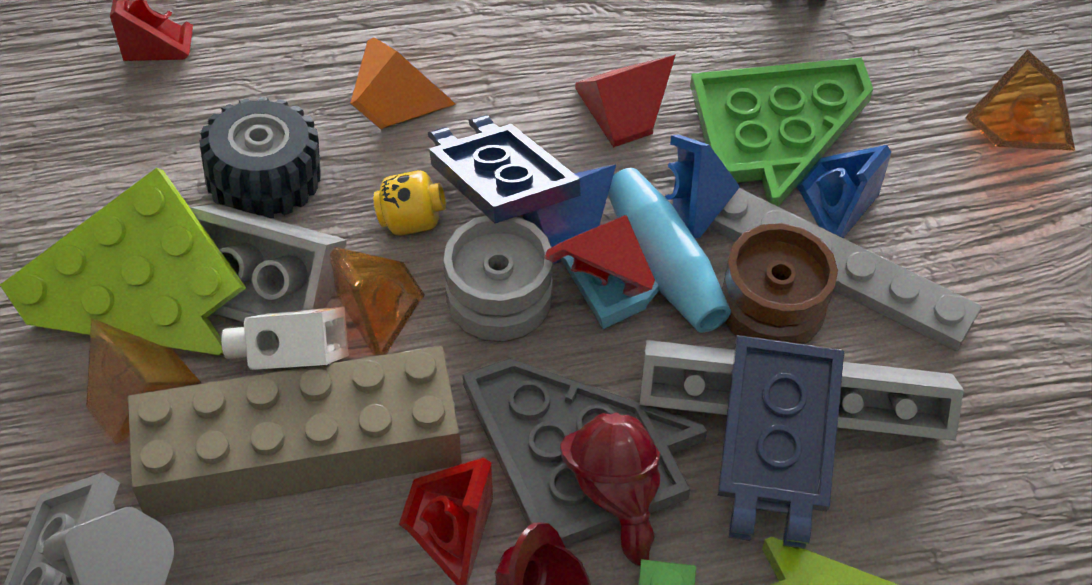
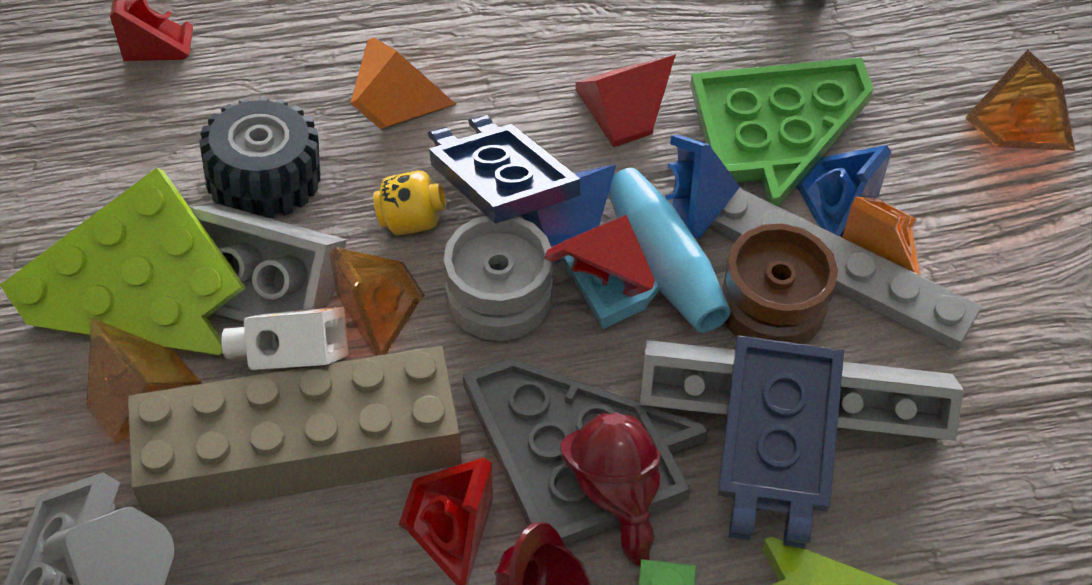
(883, 231): none -> orange slope

